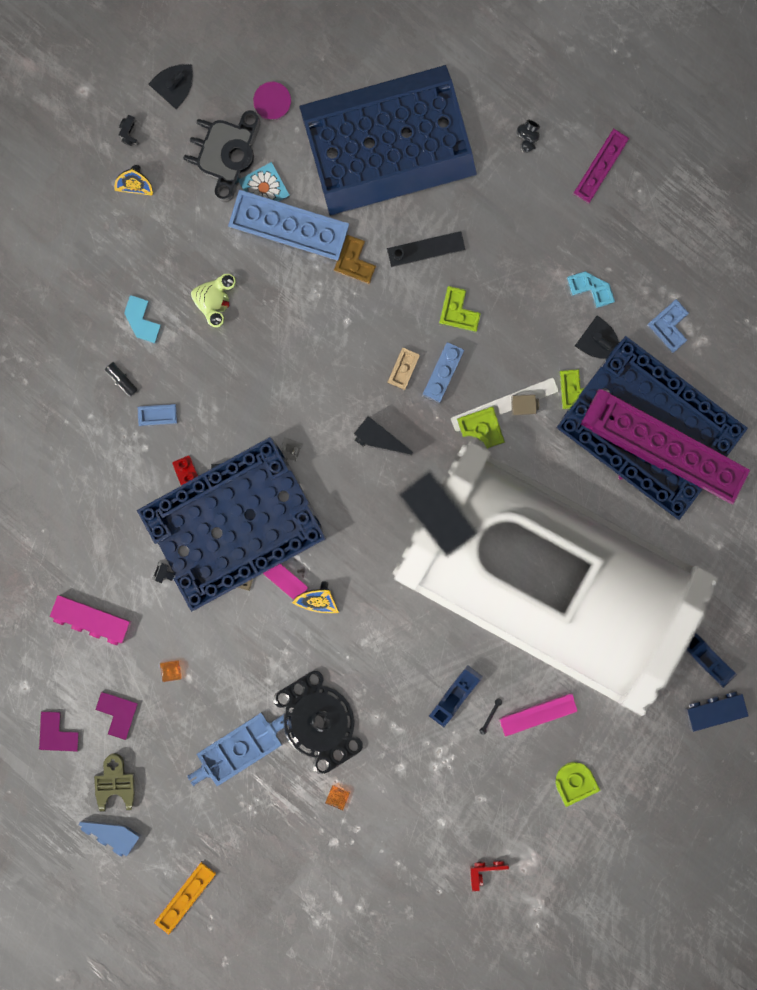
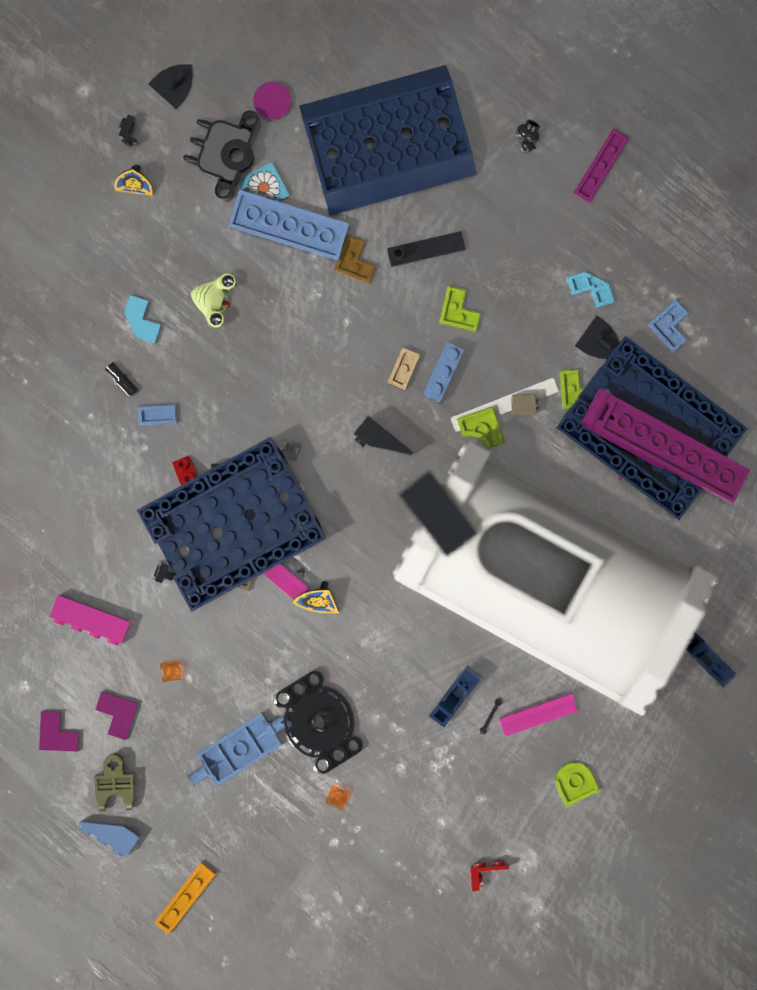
(716, 711): dark blue brick -> none

